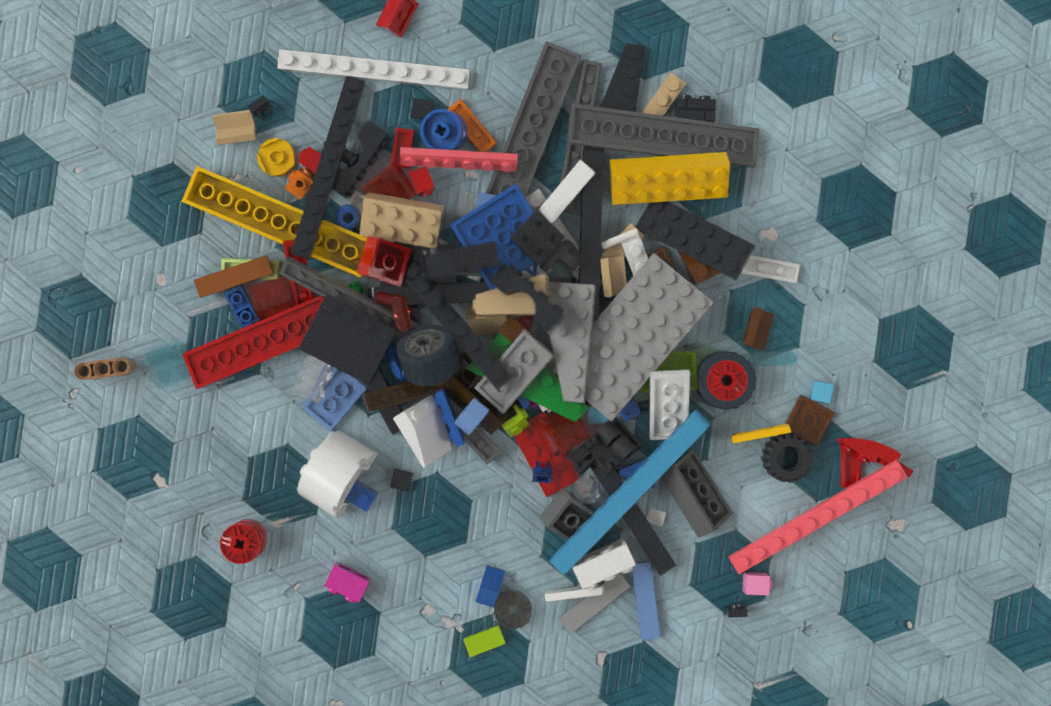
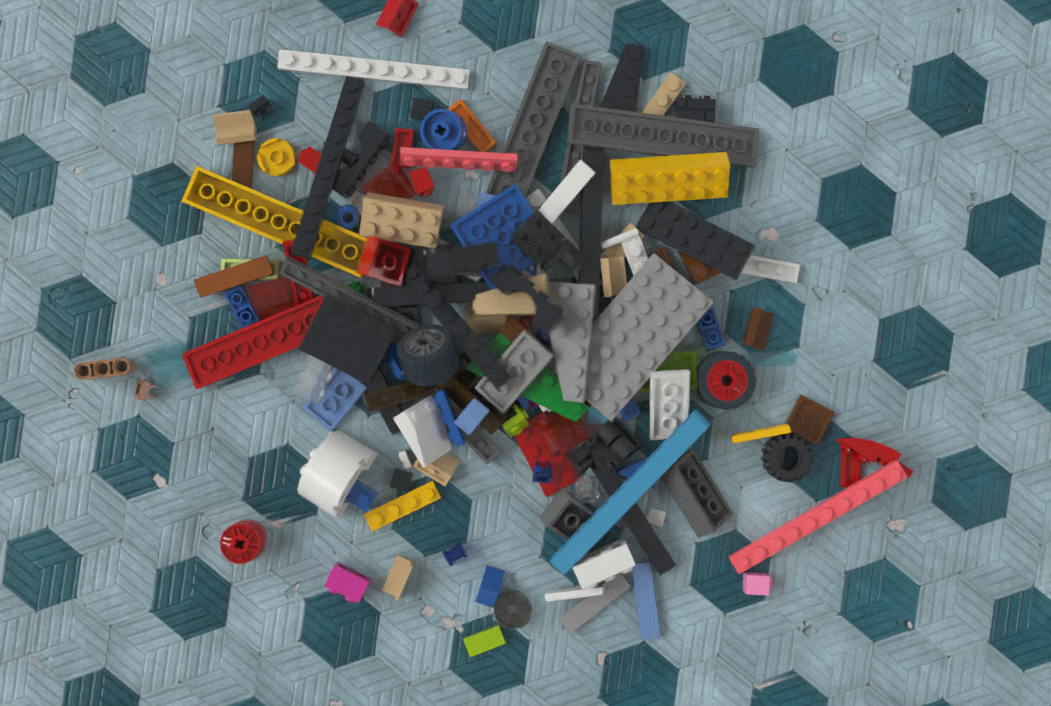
(142, 390): none -> dark orange tile
(243, 163): none -> reddish brown tile
(295, 186): orange brick -> none
(398, 576): none -> tan panel
(399, 306): clear red arm -> none
(402, 505): none -> yellow plate
(404, 456): none -> white tile
(440, 469): none -> tan panel
(455, 554): none -> clear blue bush
(544, 337): none -> clear blue tile
(710, 331): none -> blue slope
(736, 610): black plate -> none
(821, 392): medium azure tile -> none

